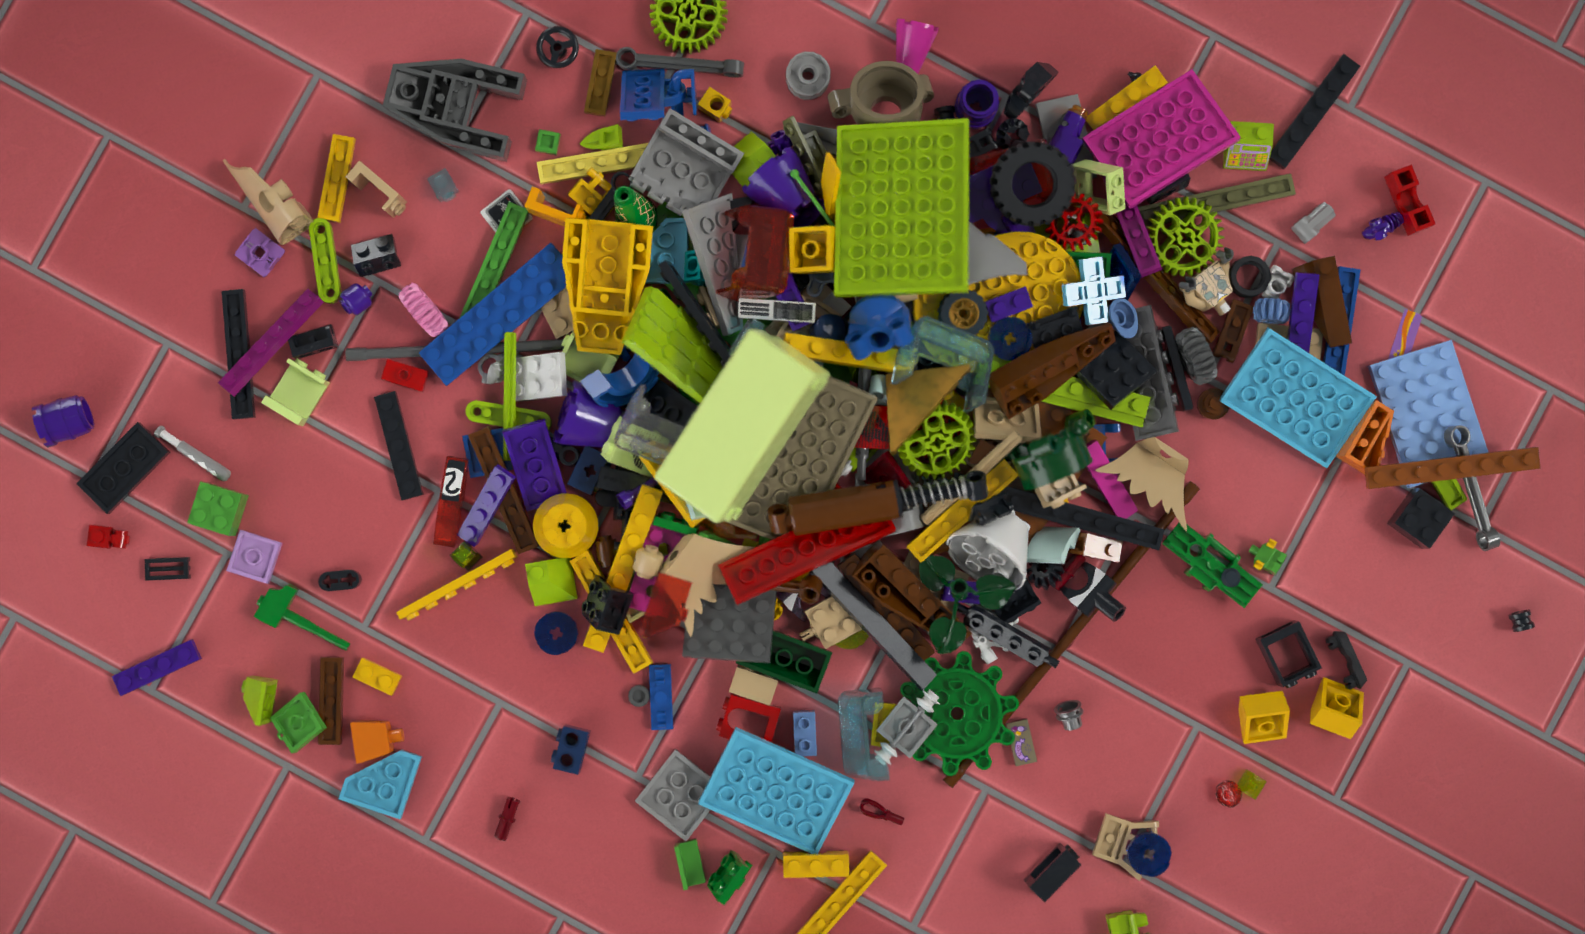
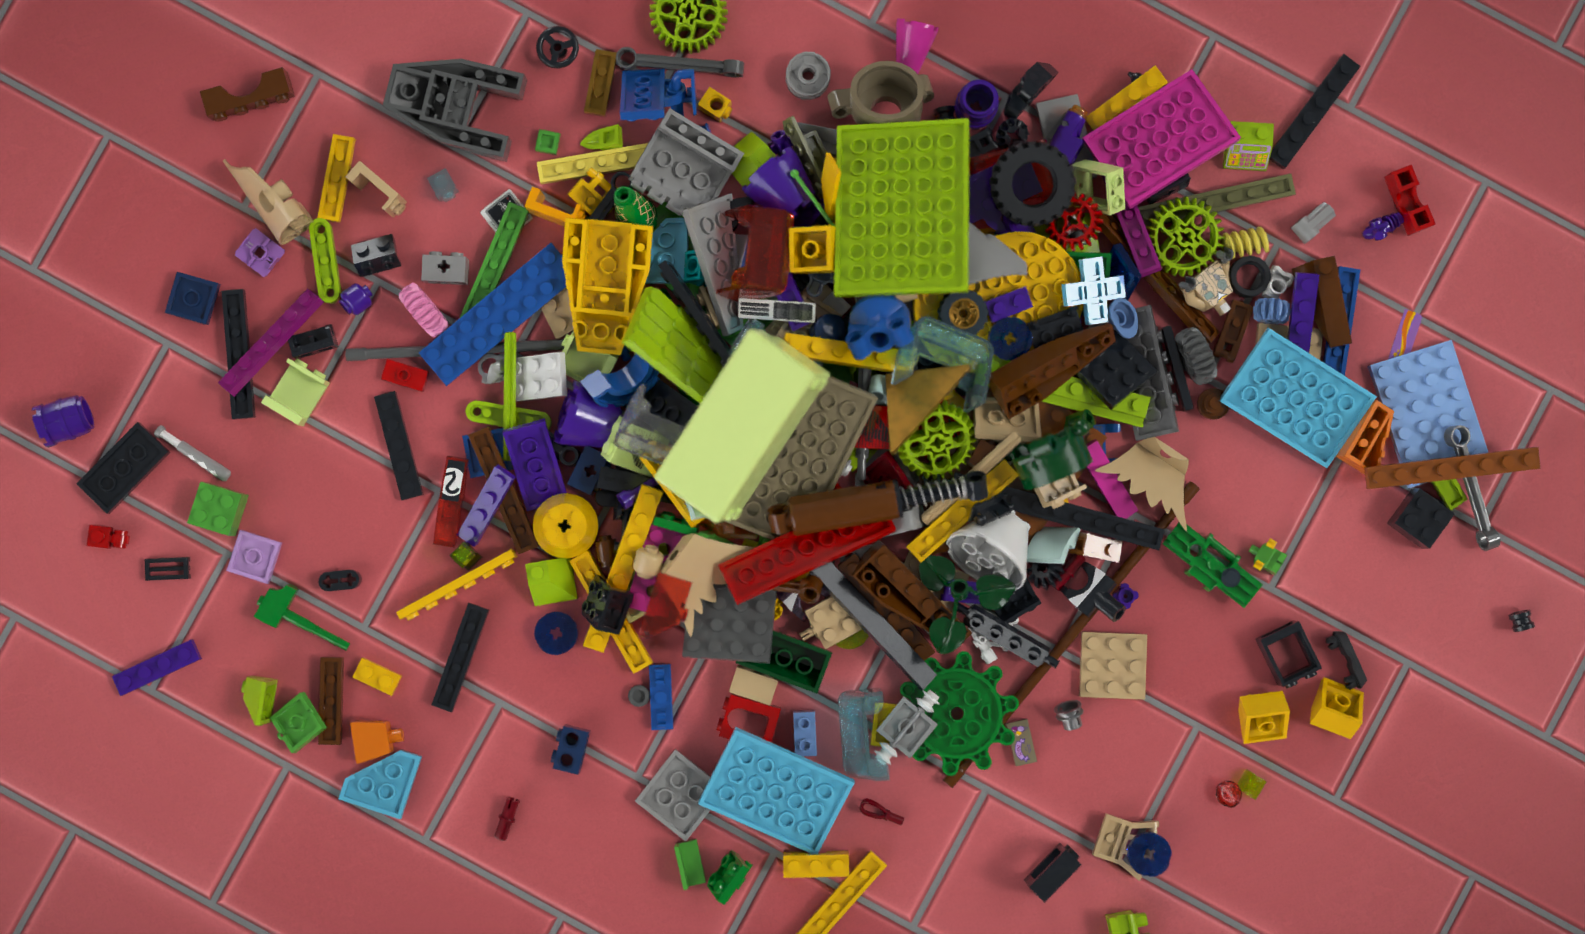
(192, 298): none -> dark blue plate
(273, 87): none -> reddish brown arch
(455, 275): none -> light grey brick
(460, 657): none -> black plate
(1113, 665): none -> tan plate
(1131, 595): none -> dark purple plate
(1246, 241): none -> light yellow piece

